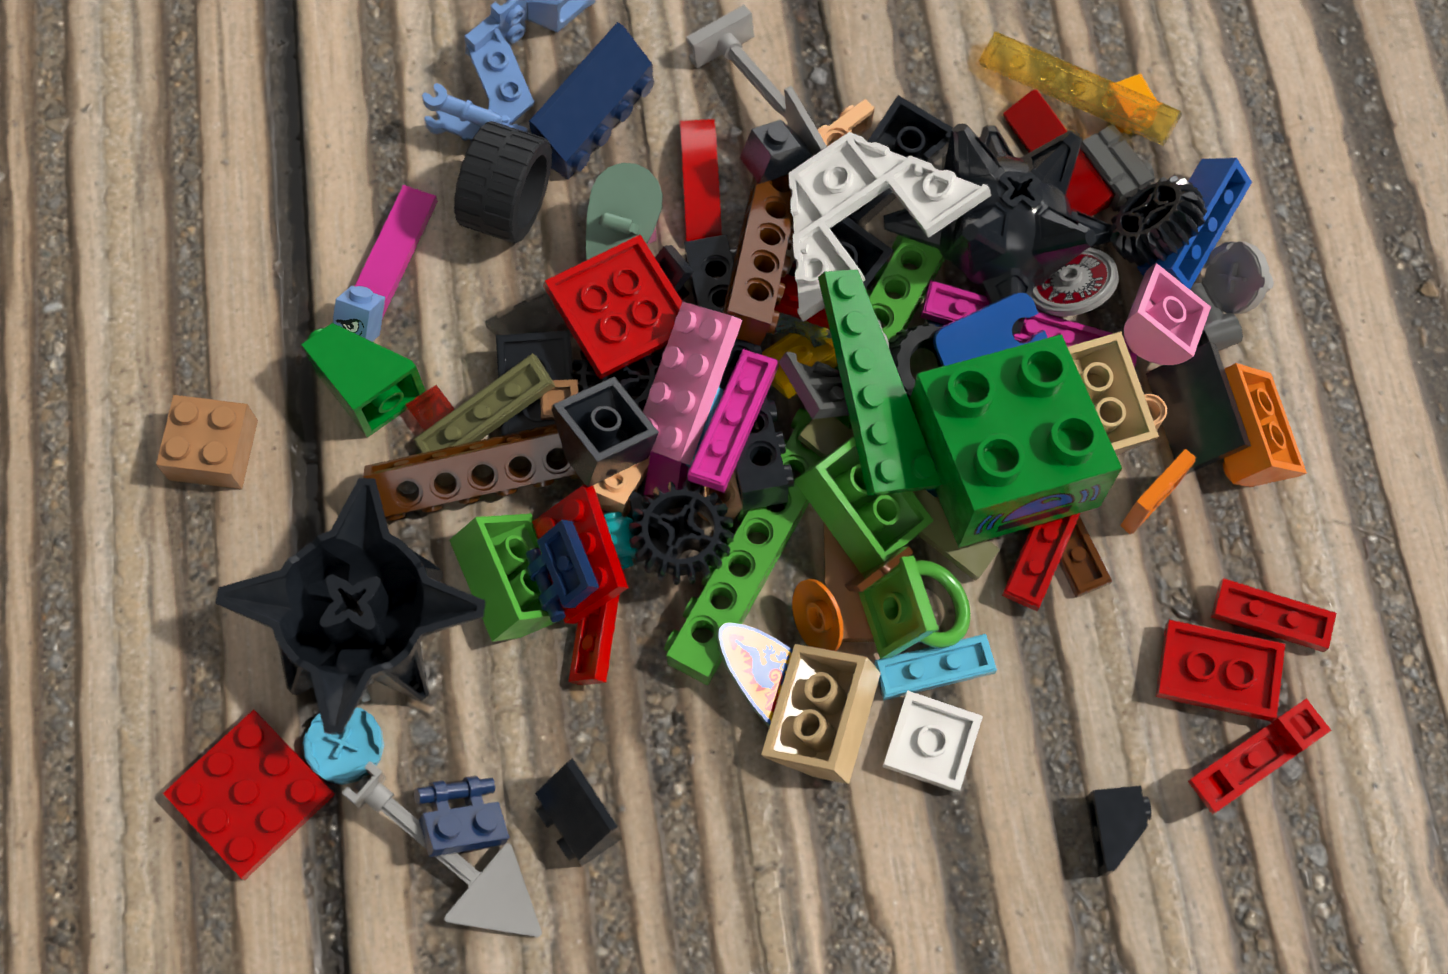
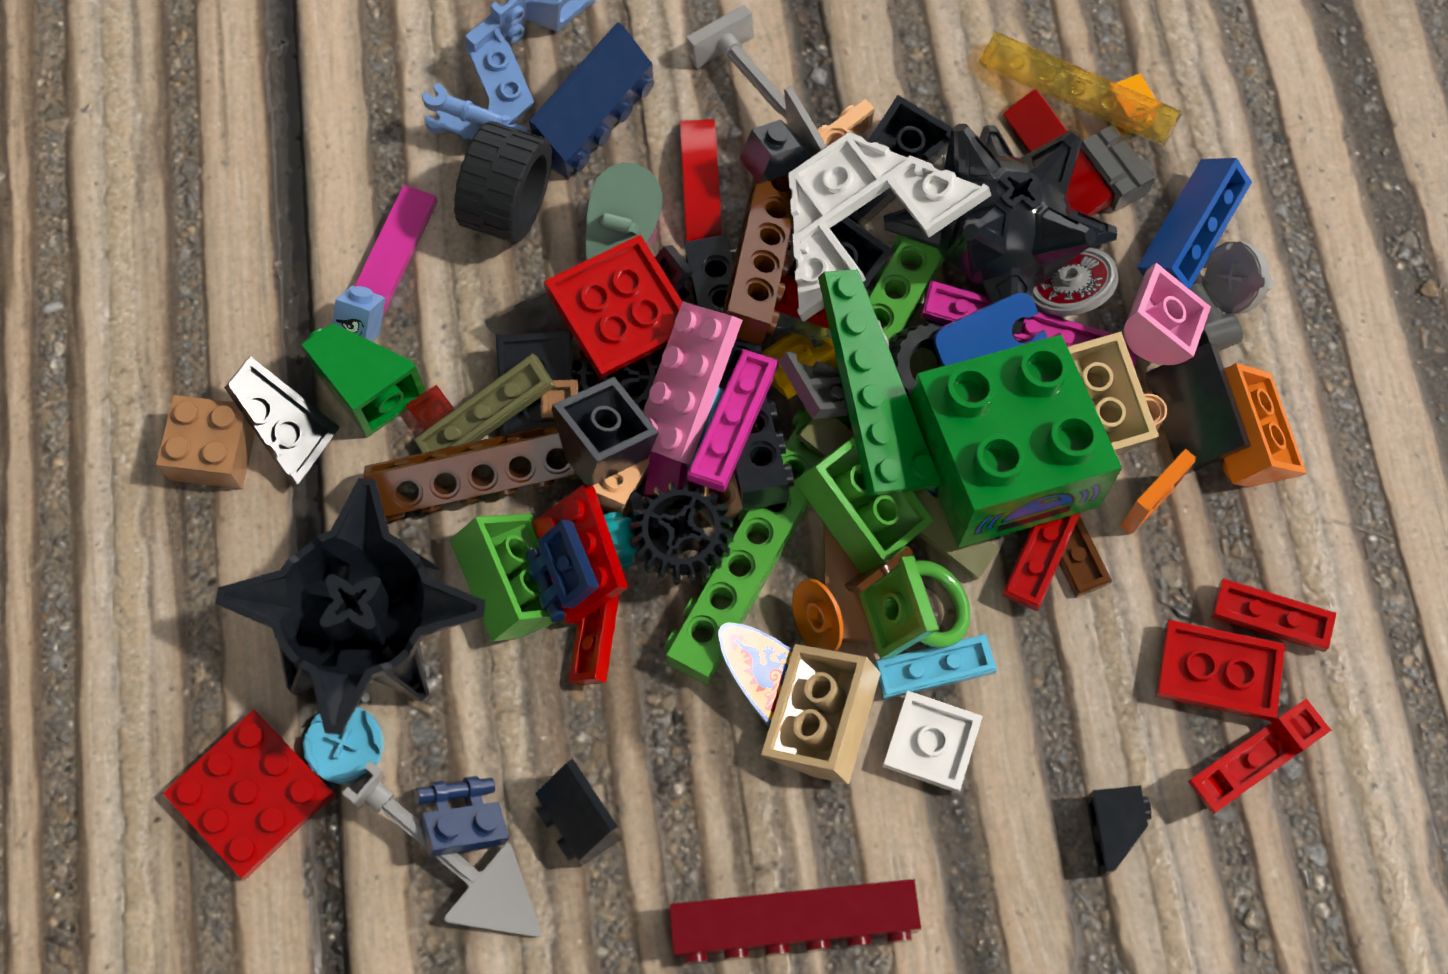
(281, 418): none -> wing
(795, 919): none -> dark red brick
(1157, 220): black gear -> none

